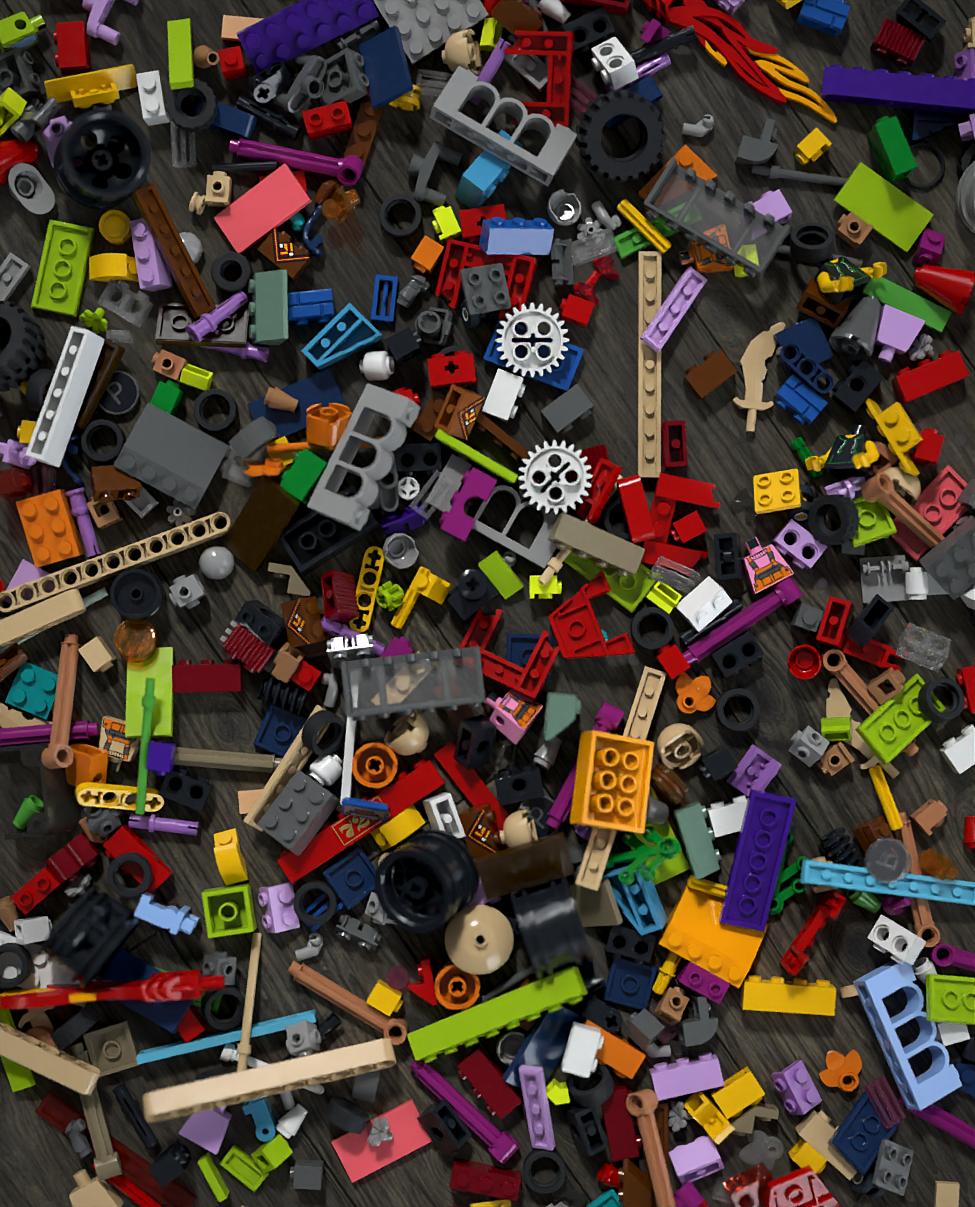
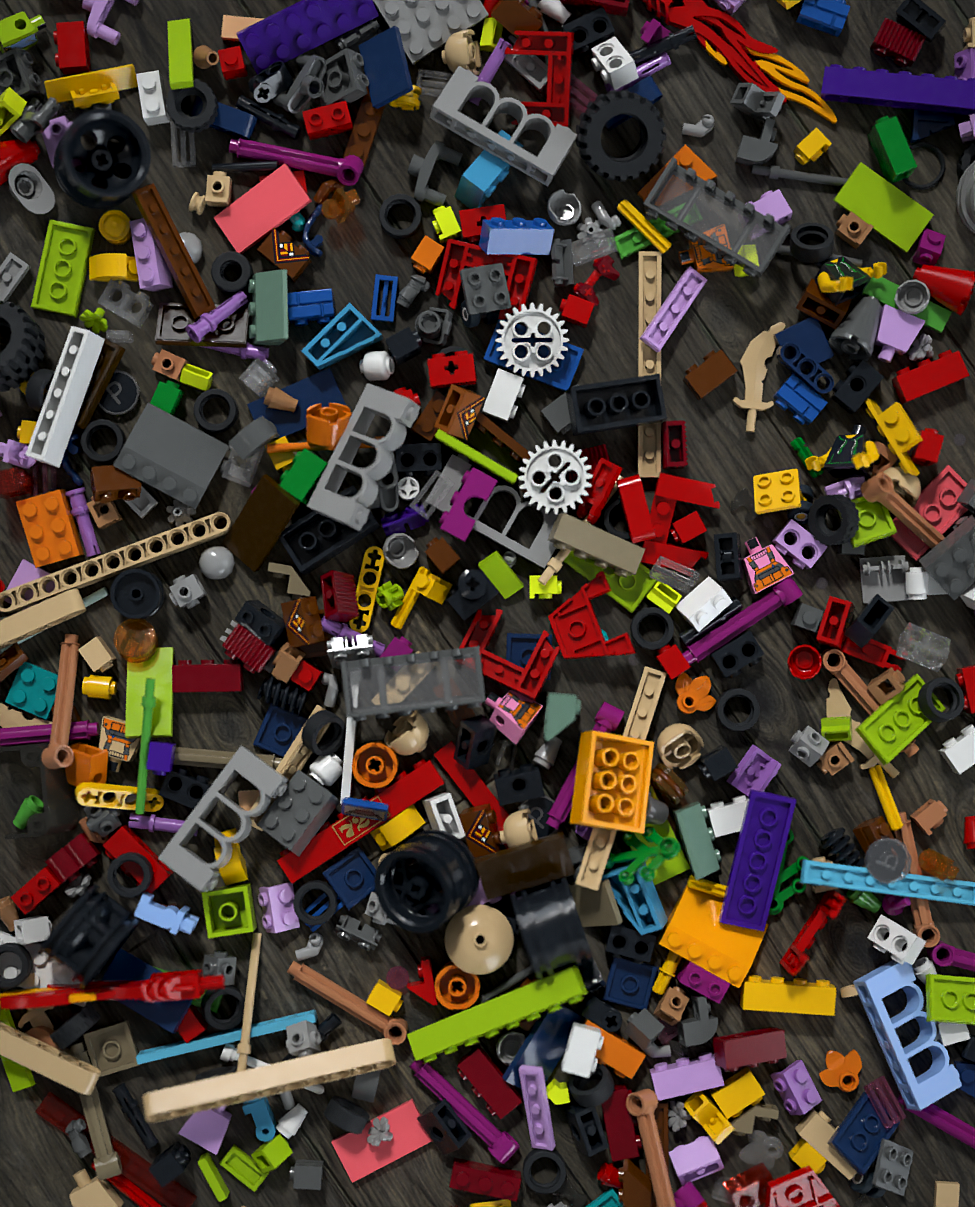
(99, 686): none -> yellow brick
(187, 863): none -> light grey fence
(260, 377): none -> clear brick
(270, 467): orange plate -> none
(442, 554): none -> reddish brown brick
(616, 404): none -> black brick
(749, 1048): none -> dark red brick
(756, 102): none -> dark grey brick
(912, 297): none -> light grey hair

